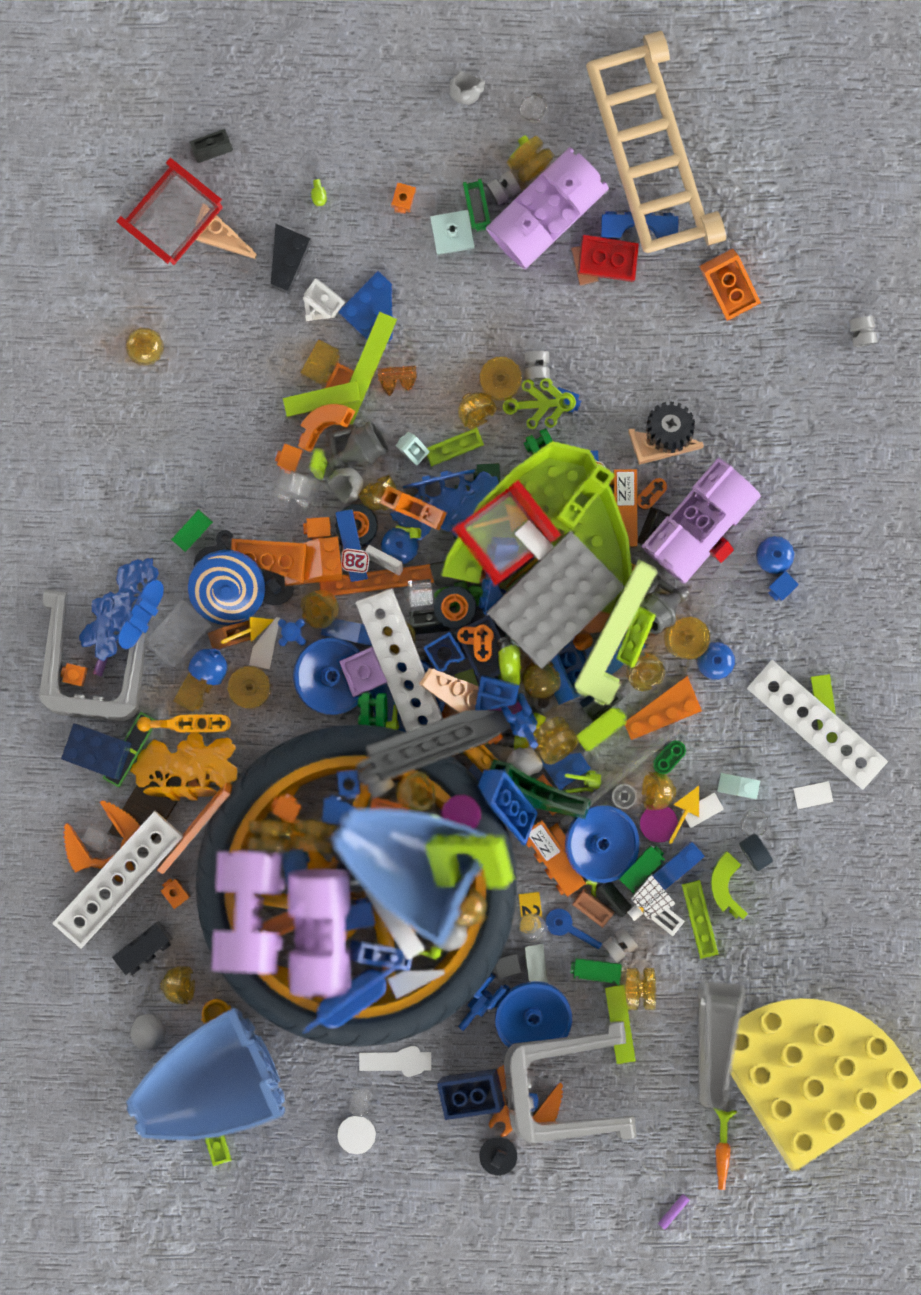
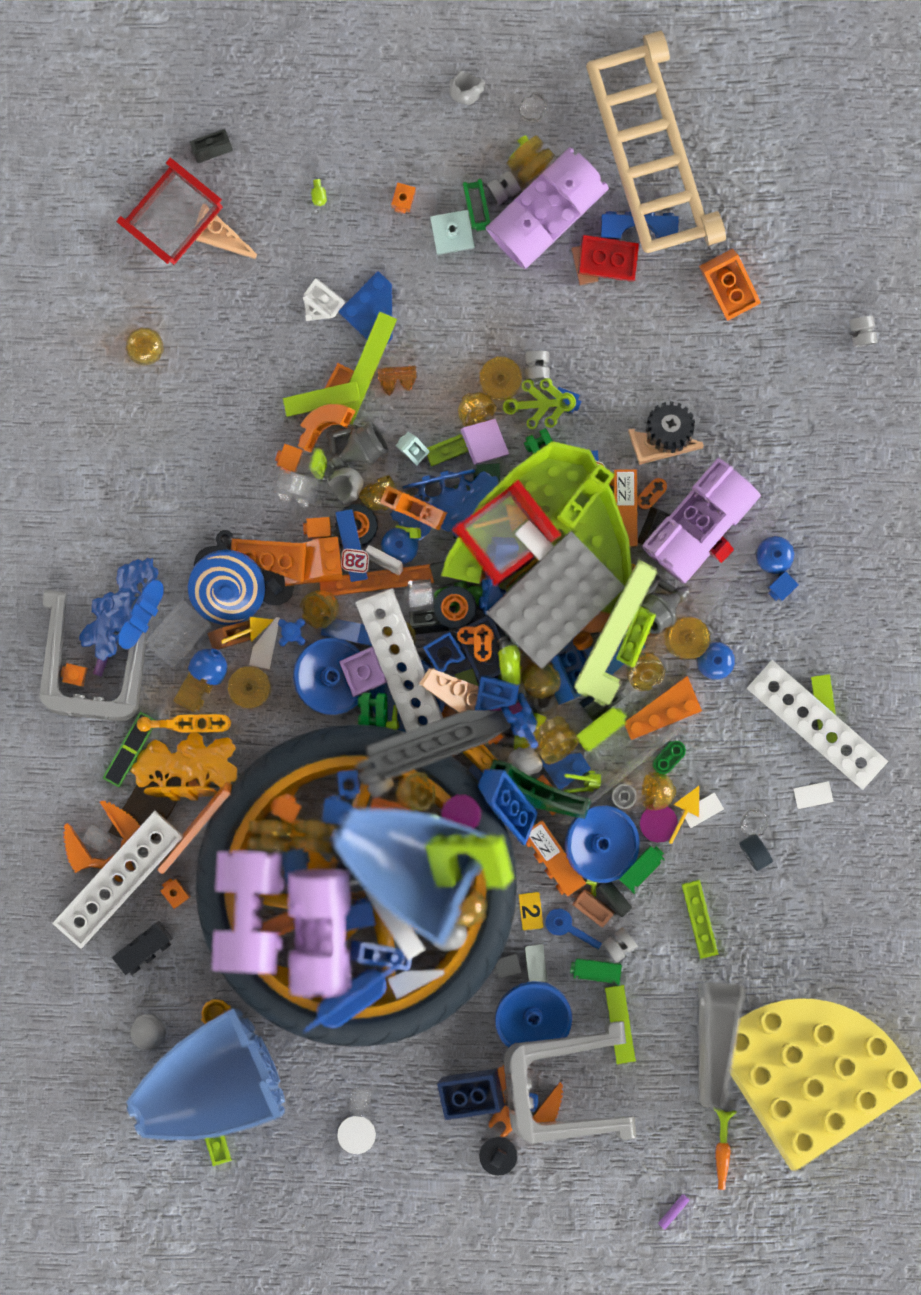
(96, 751): dark blue brick -> none
(178, 985): clear yellow cylinder -> none
(192, 530): green slope -> none
(288, 256): black wedge -> none
(320, 362): clear yellow brick -> none
(407, 1060): white sticker -> none
(433, 953): lime hand -> none
(483, 1001): blue plant -> none
(484, 441): none -> lavender tile
(532, 928): clear hair -> none
(559, 835): orange beam -> none
(639, 989): clear yellow wheel -> none
(650, 900): white torso -> none
(676, 927): white tile -> none
(678, 865): blue slope -> none
(719, 881): lime arch -> none
(738, 786): light aqua slope -> none

